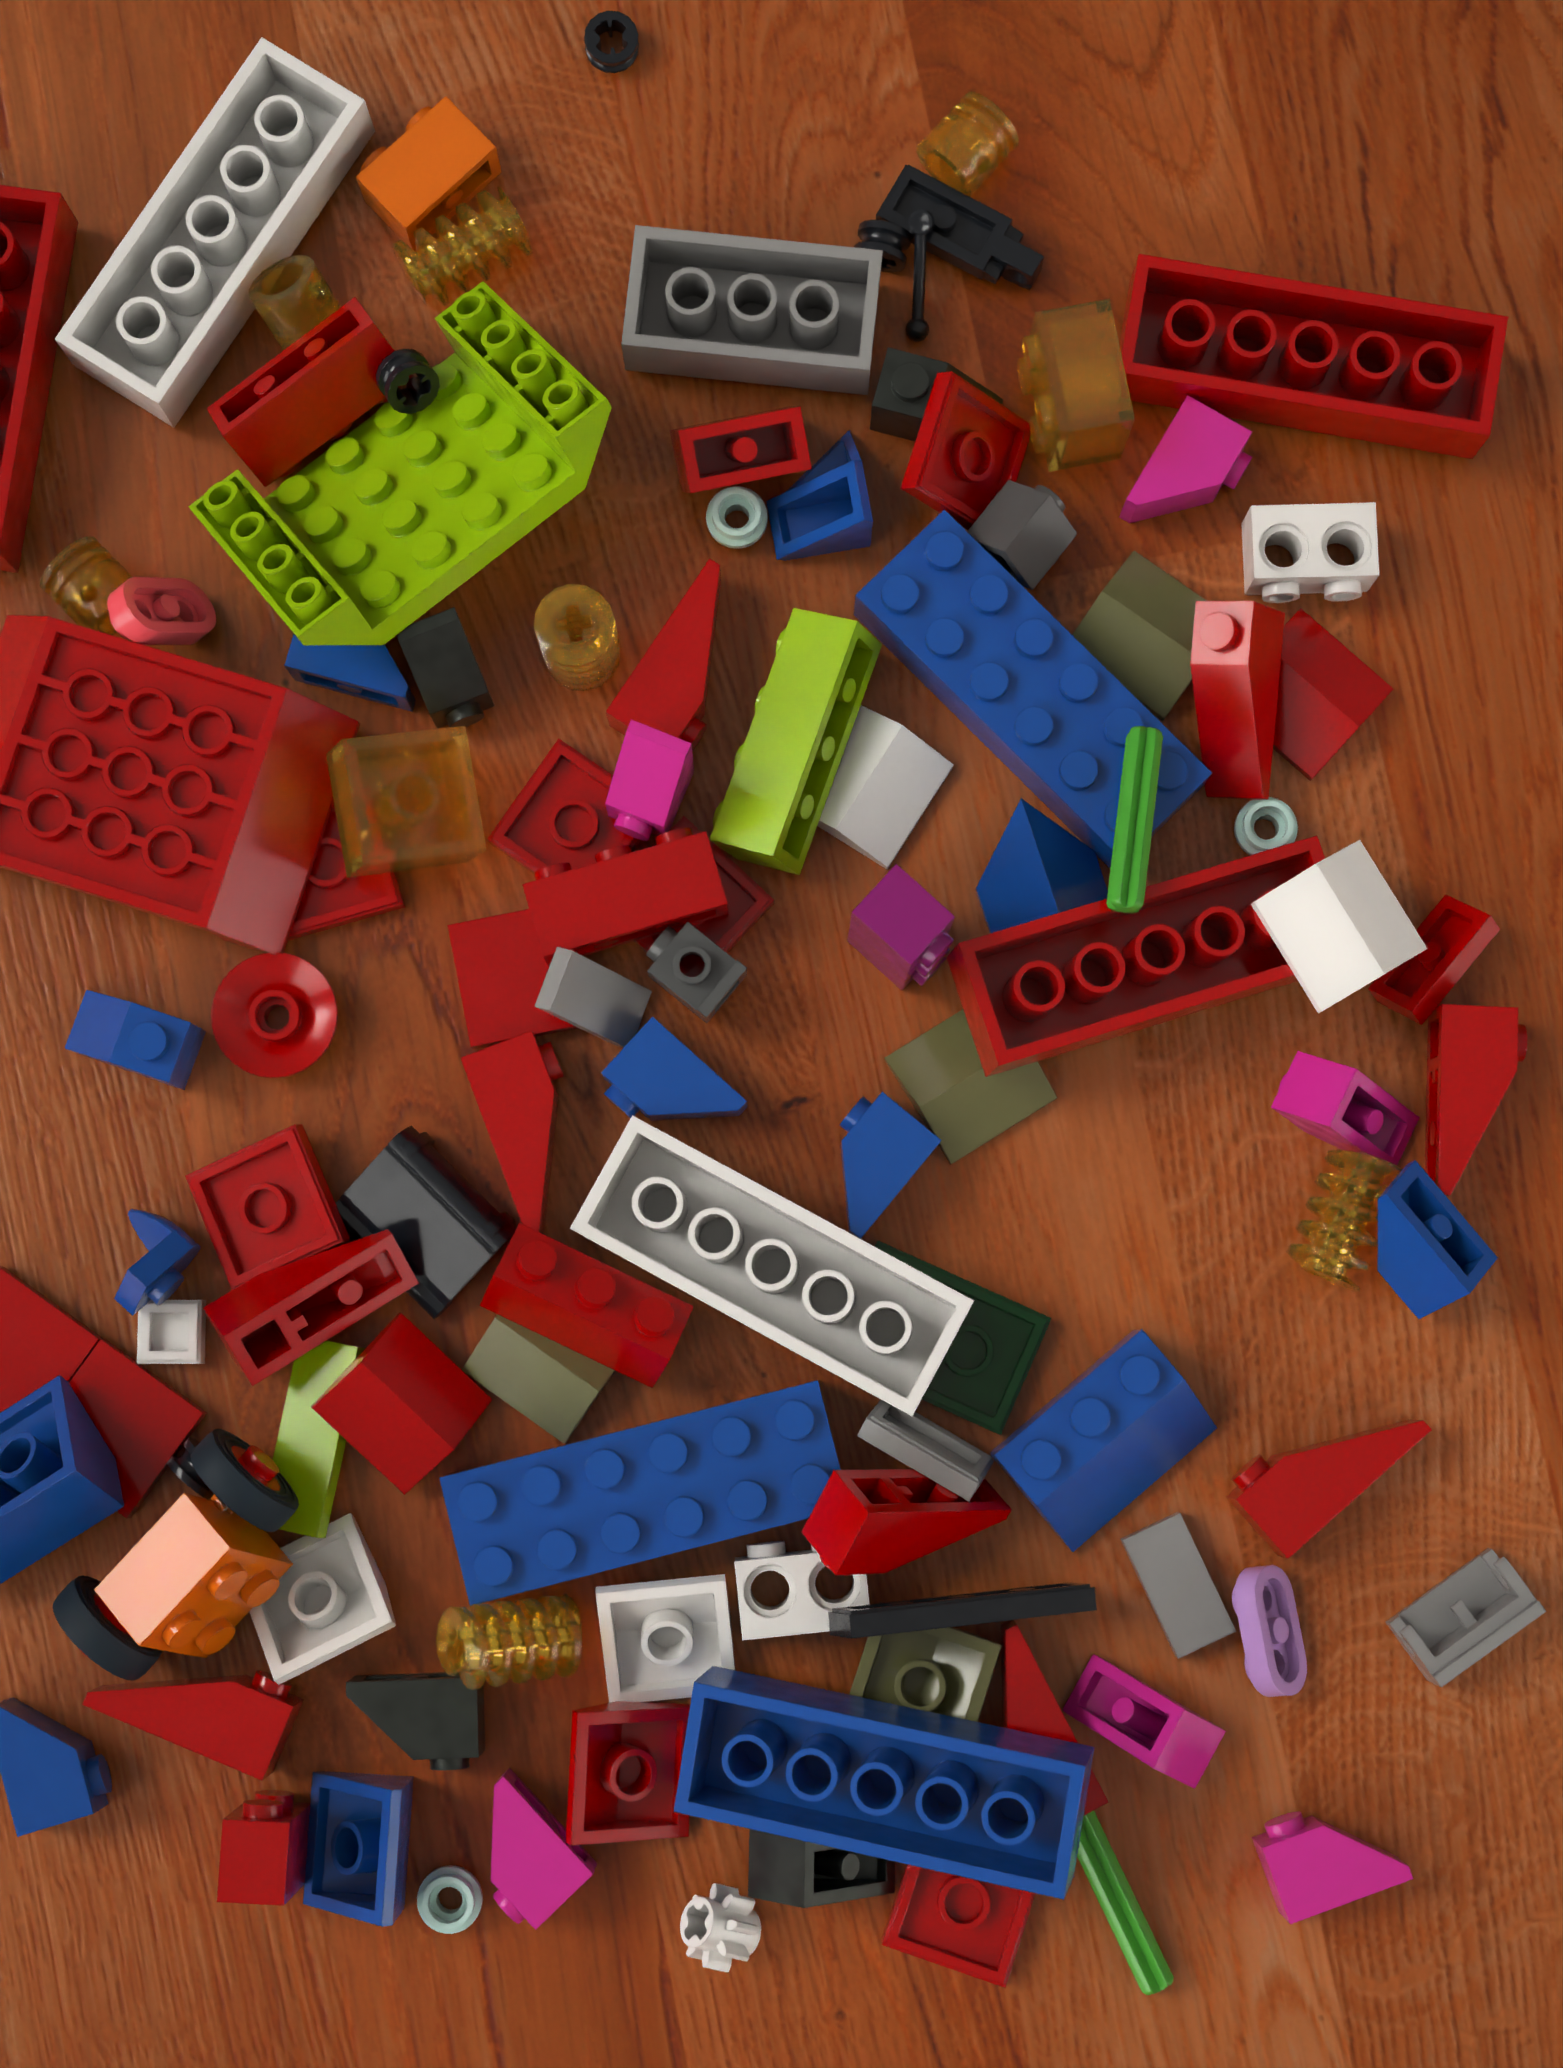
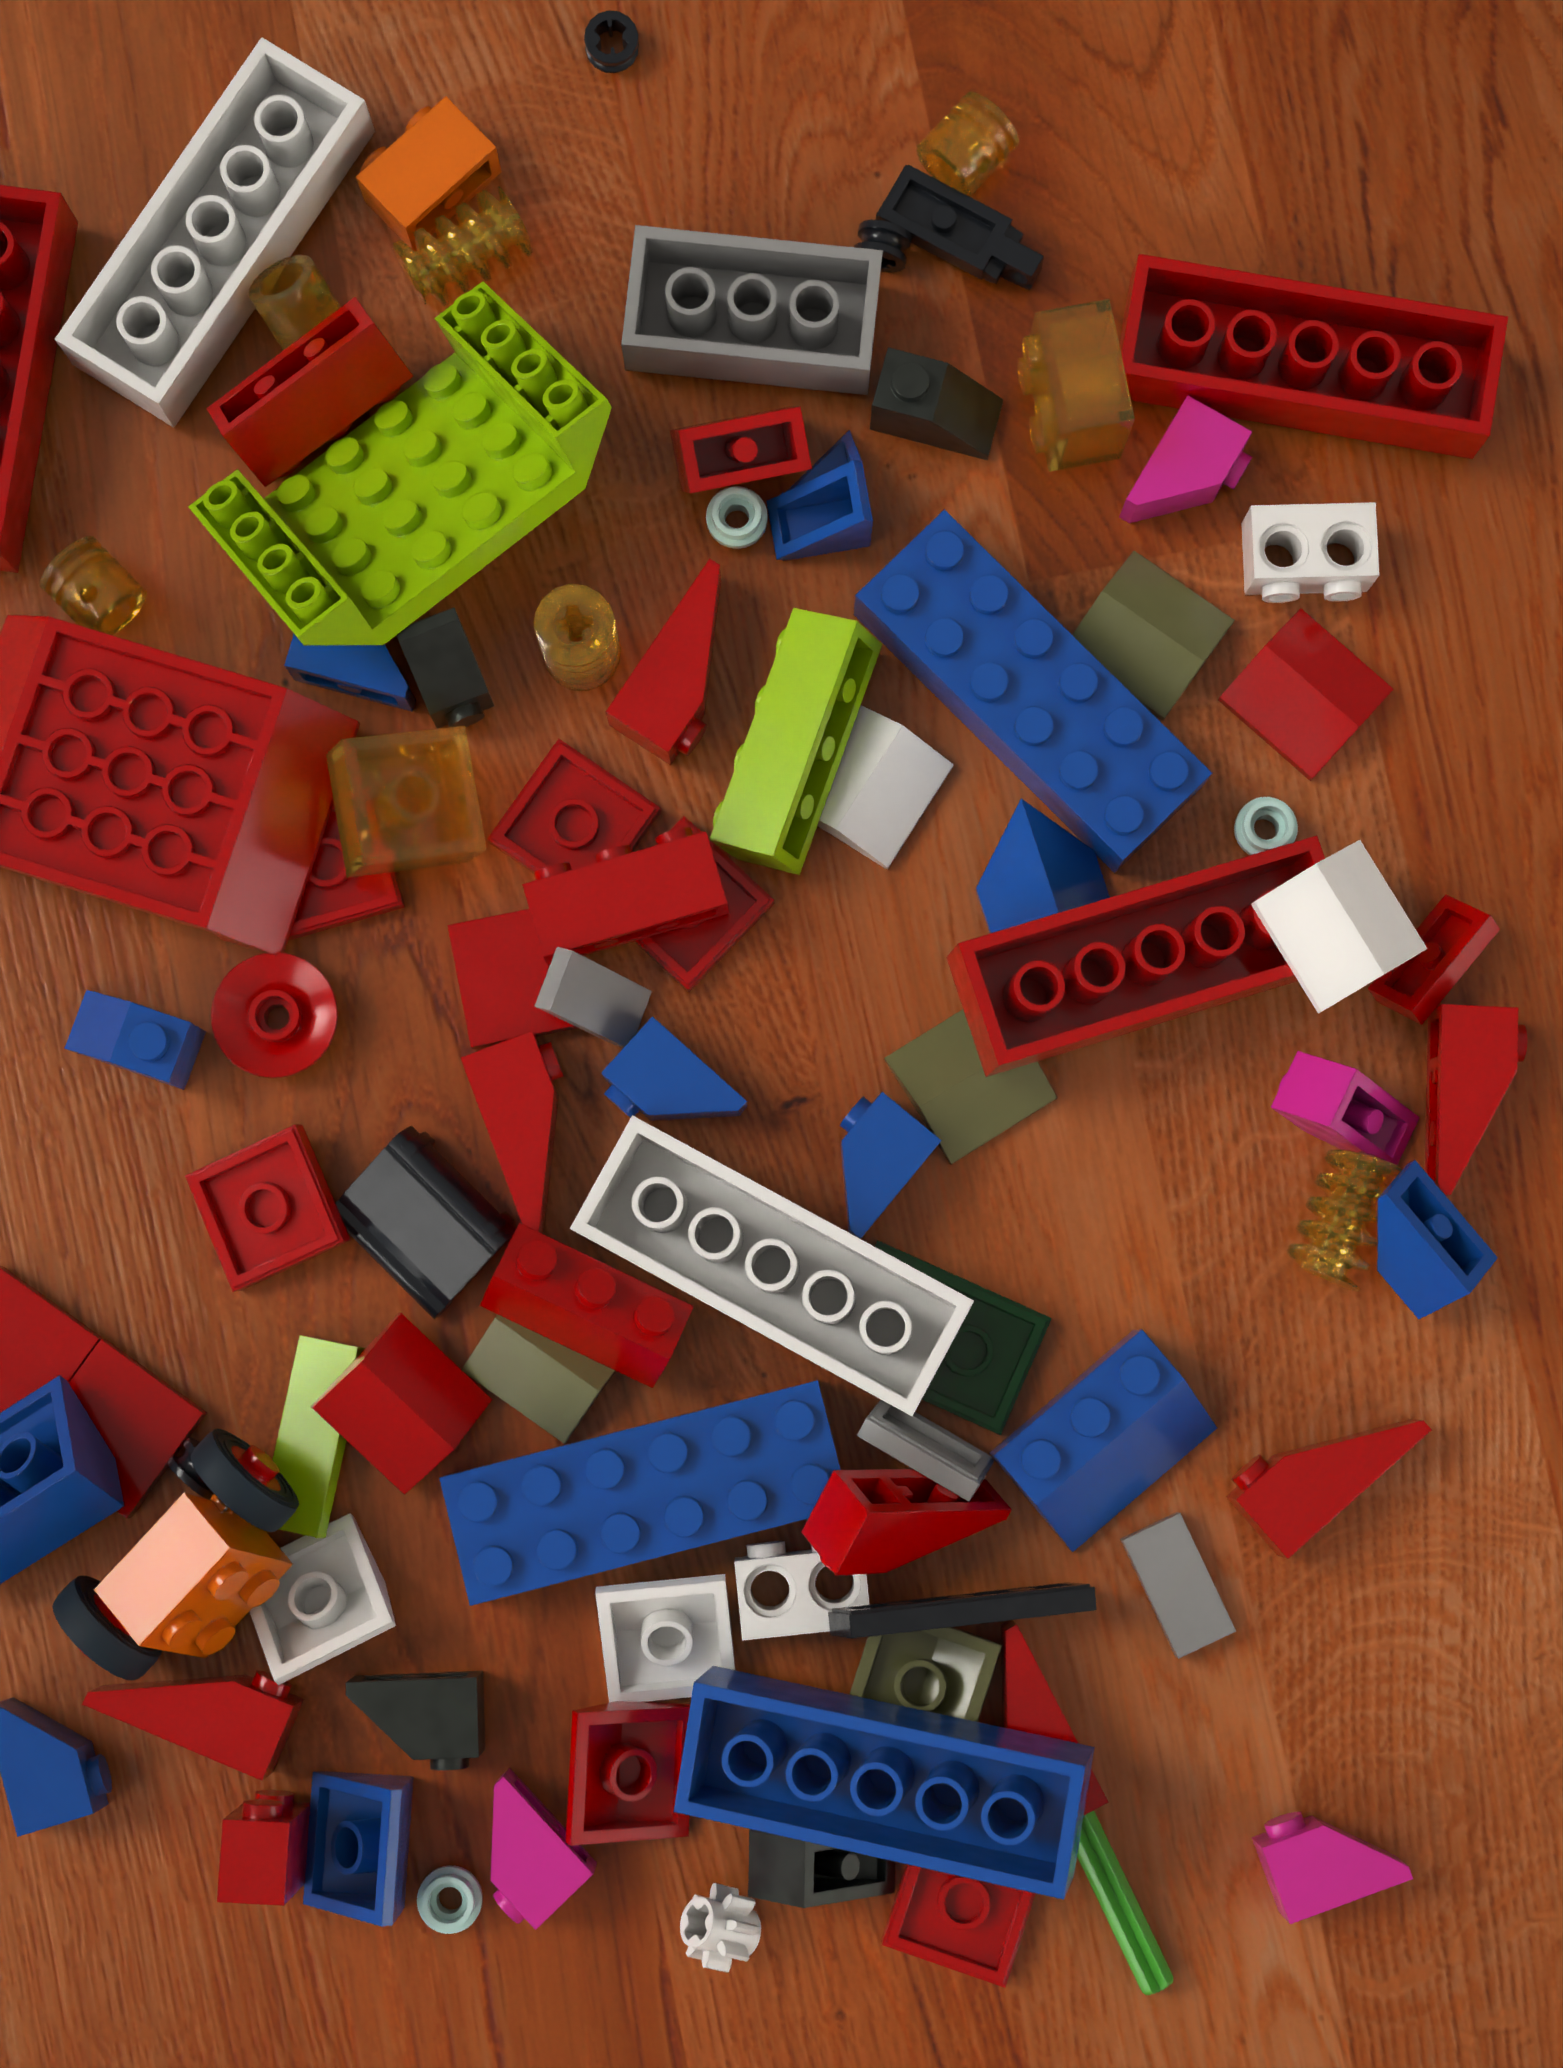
(160, 1270): blue plate -> none
(161, 611): coral plate -> none
(172, 1332): white tile -> none
(307, 1302): red slope -> none
(419, 390): black bush -> none
(510, 1640): clear yellow piece -> none
(649, 781): dark pink slope -> none
(701, 993): dark grey brick -> none
(901, 929): magenta brick -> none
(921, 223): black hinge -> none
(964, 450): red tile -> none
(1024, 531): dark grey brick -> none
(1134, 819): bright green axle -> none
(1144, 1721): dark pink slope -> none
(1236, 694): red slope -> none
(1270, 1631): lavender plate -> none
(1465, 1617): light grey hinge -> none

